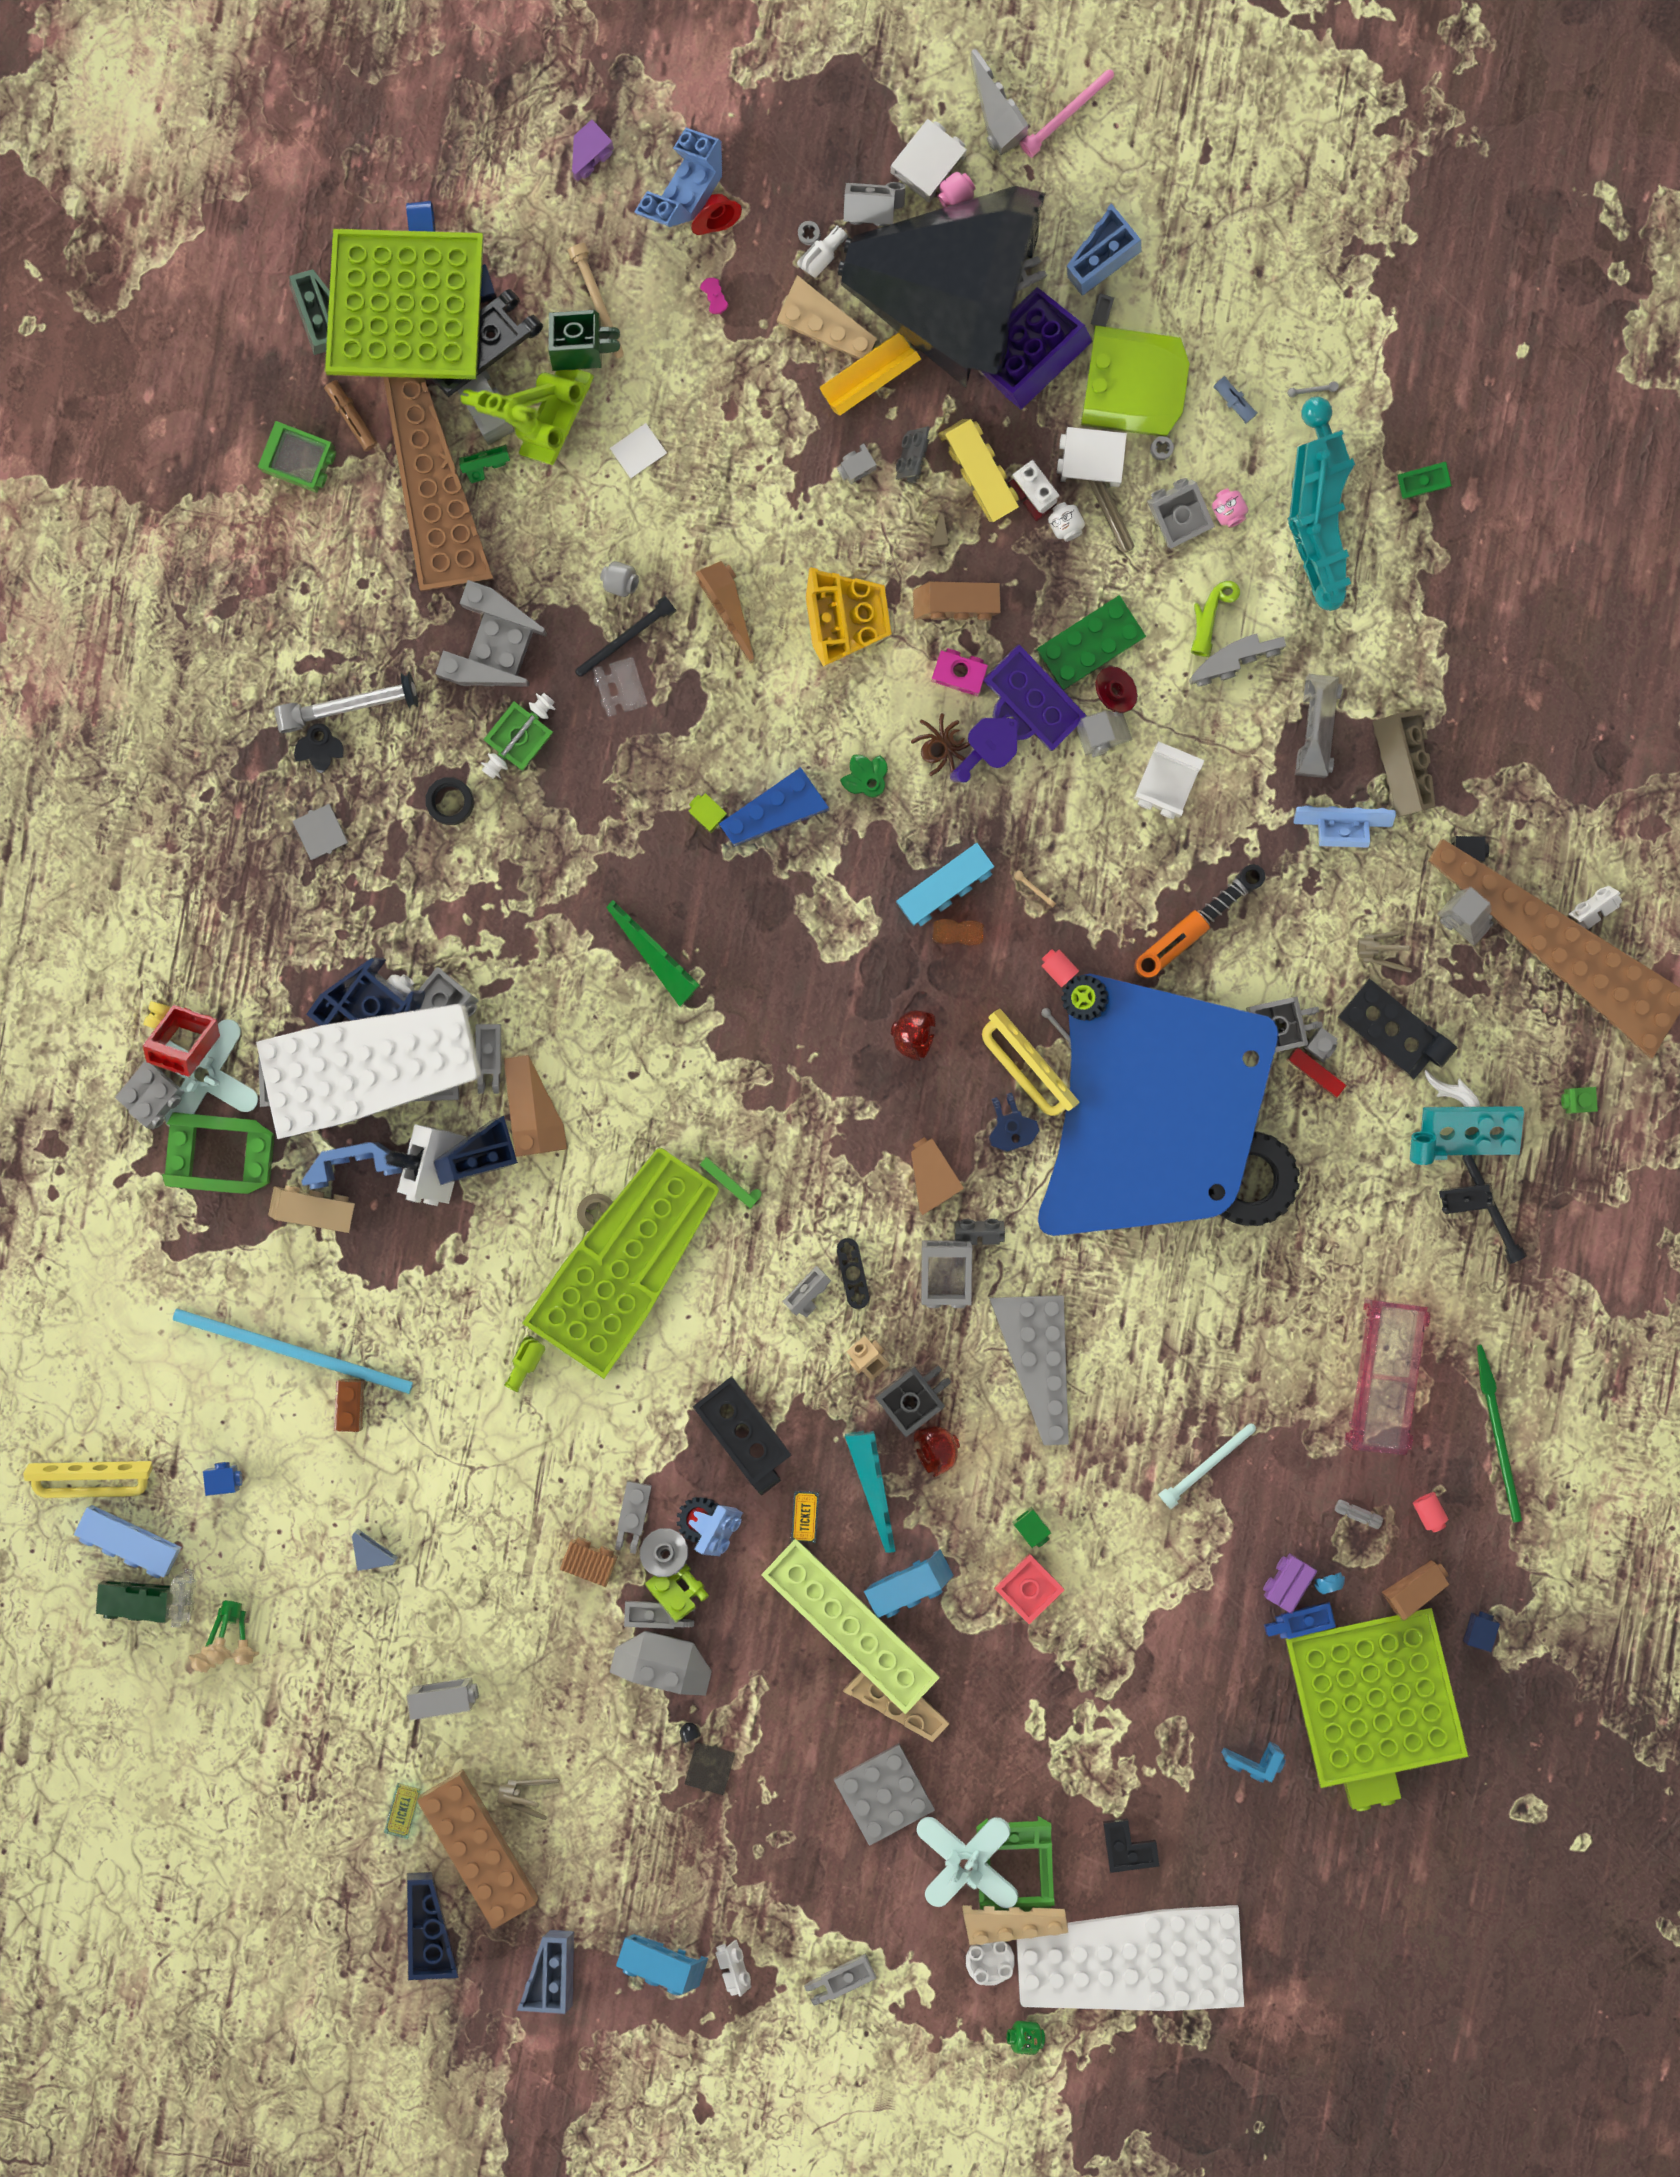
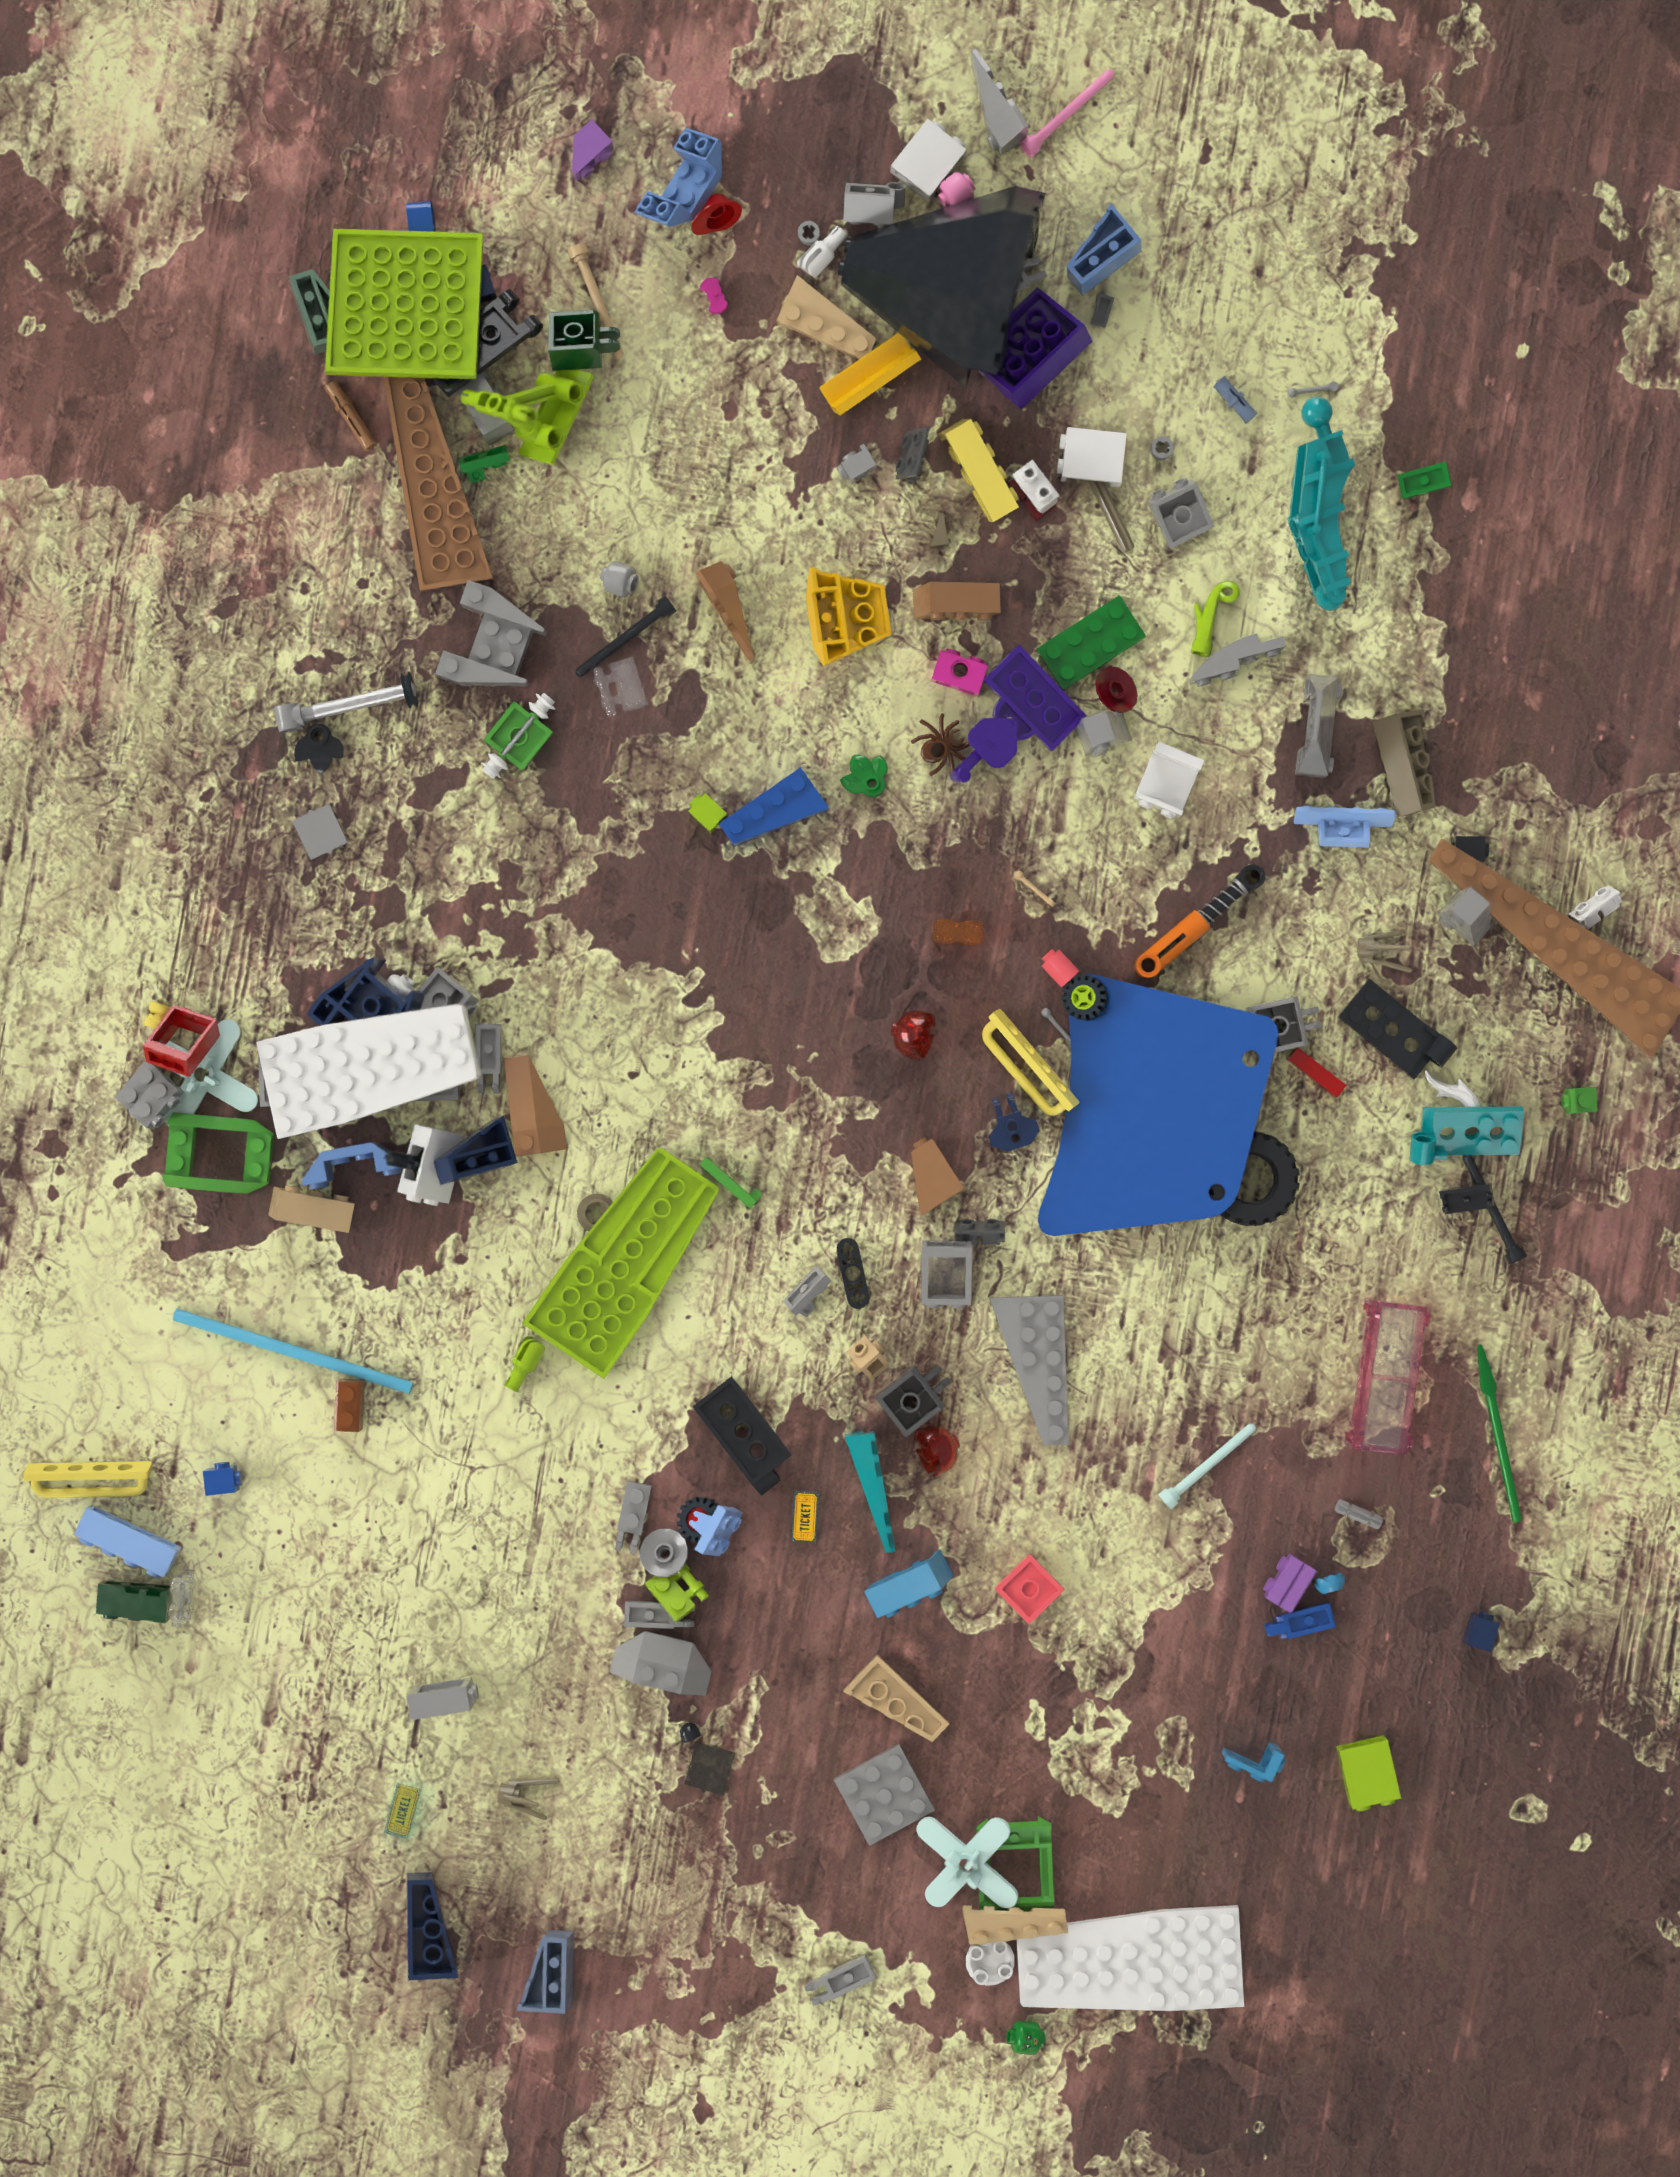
(218, 1653): plant -> none
(297, 457): window -> none
(370, 1553): sand blue slope -> none
(449, 782): black tyre -> none
(477, 1849): medium nougat brick -> none
(589, 1562): medium nougat brick -> none
(638, 450): white sticker -> none
(660, 1965): dark azure wedge -> none
(669, 972): green wedge -> none
(737, 1979): white hinge -> none
(850, 1626): yellowish green plate -> none
(945, 884): medium azure brick -> none
(1032, 1528): green brick -> none
(1066, 521): white head -> none
(1124, 1854): black plate -> none
(1135, 382): lime wedge -> none
(1230, 508): bright pink head -> none
(1321, 1044): light grey brick -> none
(1376, 1698): lime plate -> none
(1416, 1589): medium nougat slope -> none
(1431, 1512): coral brick -> none

